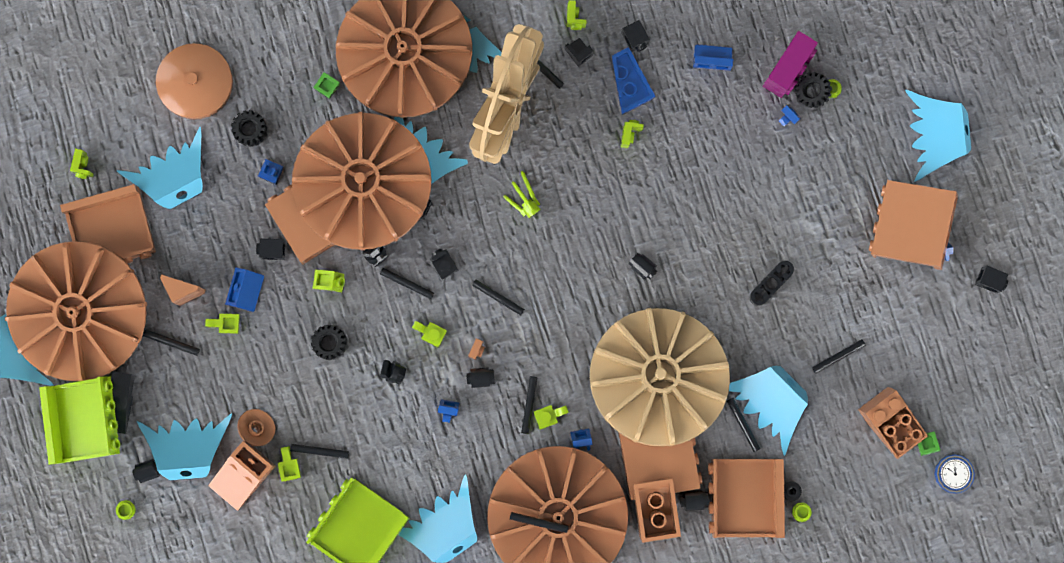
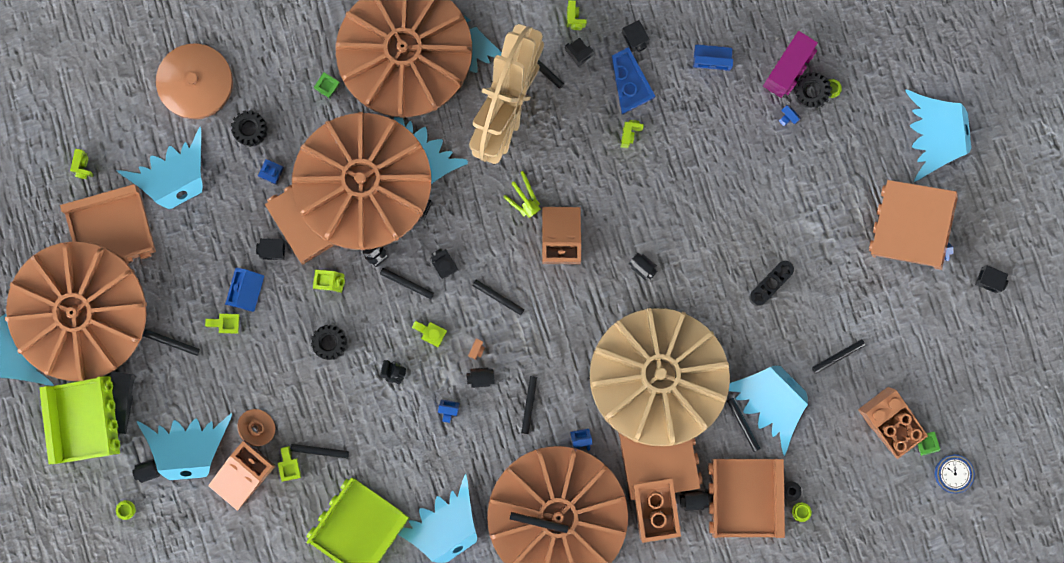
(180, 291): nougat slope -> none
(547, 416): lime plate -> none
(561, 235): none -> nougat slope

